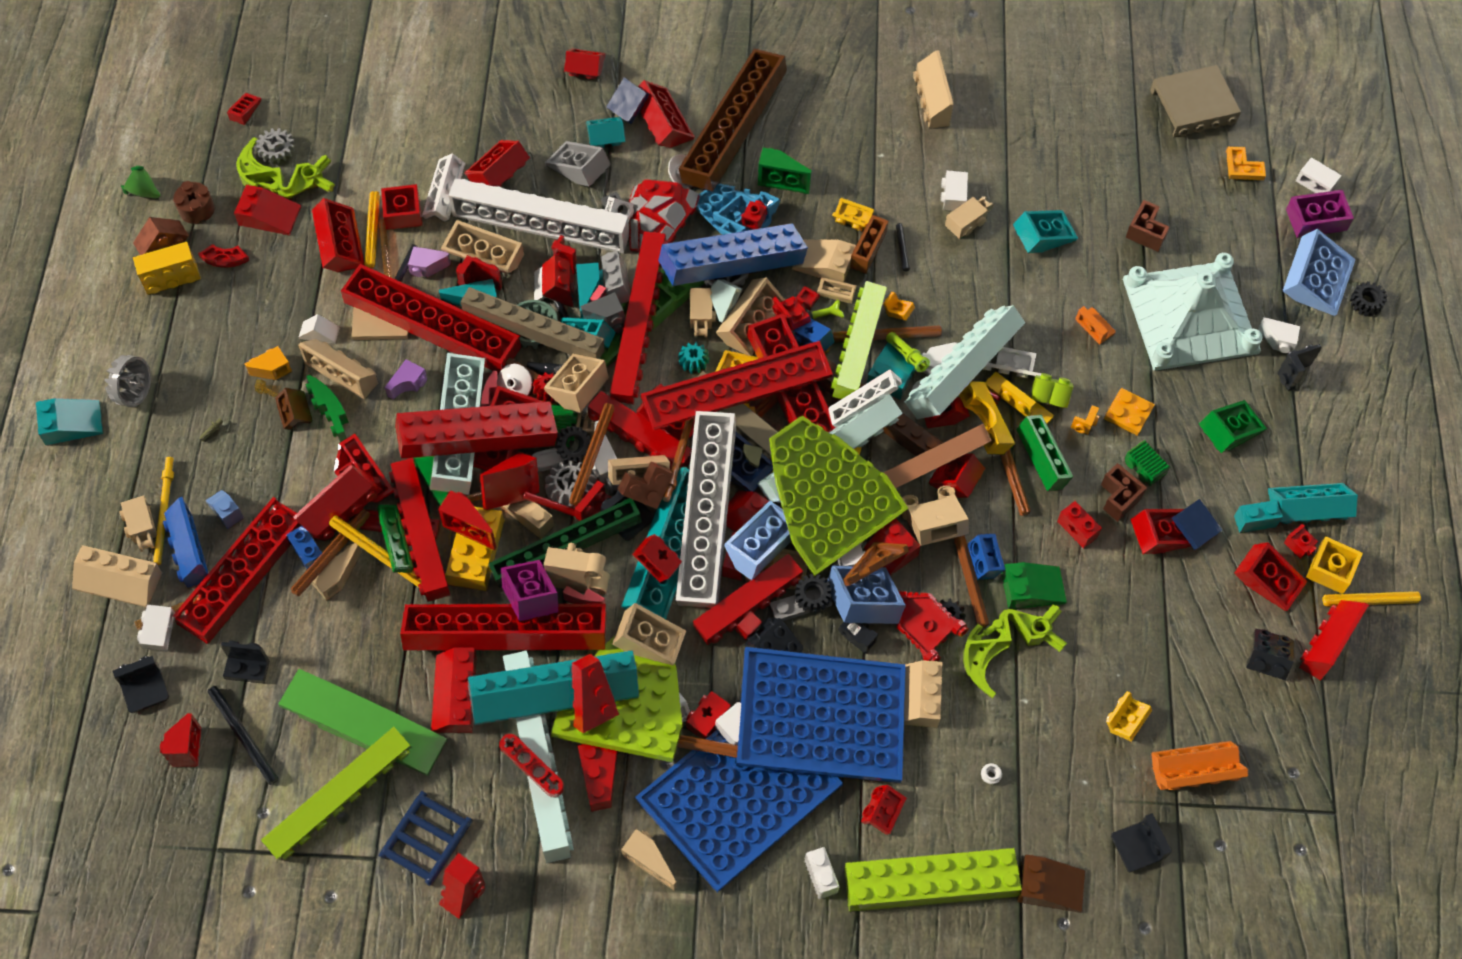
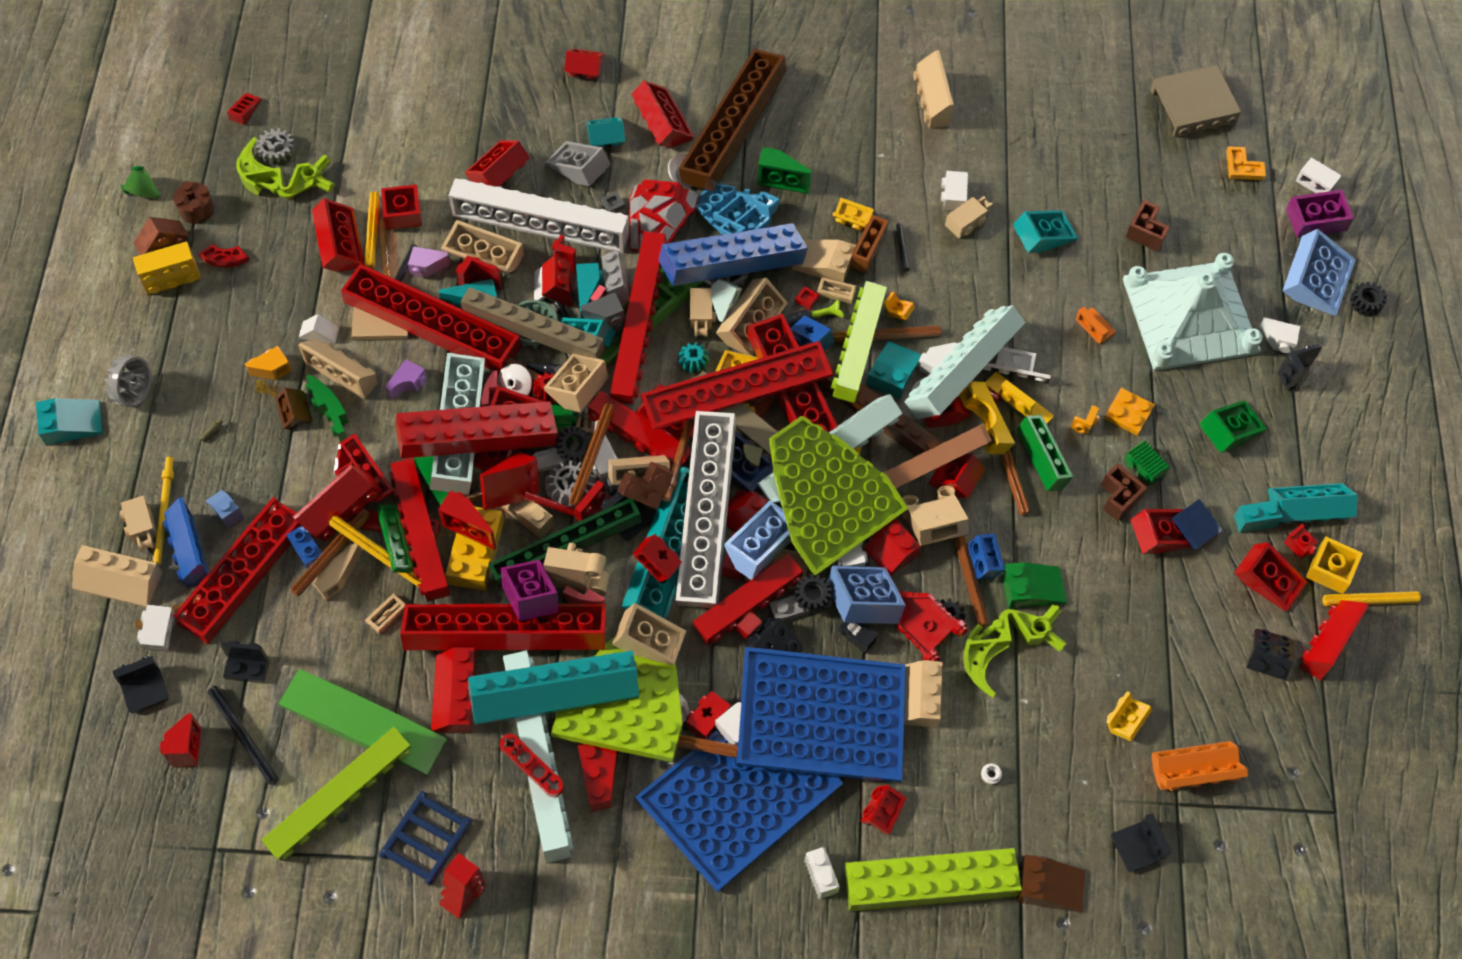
(266, 211): red slope -> none
(388, 621): none -> tan tile
(441, 186): white fence -> none
(592, 694): red wedge -> none
(613, 204): white brick -> none
(627, 100): tile -> none
(645, 854): tan slope -> none
(754, 215): red brick -> none
(792, 311): red bracket -> none
(864, 397): white fence -> none
(873, 559): dark orange wing -> none
(911, 355): lime pin -> none
(1051, 390): lime brick -> none
(1079, 524): red brick -> none

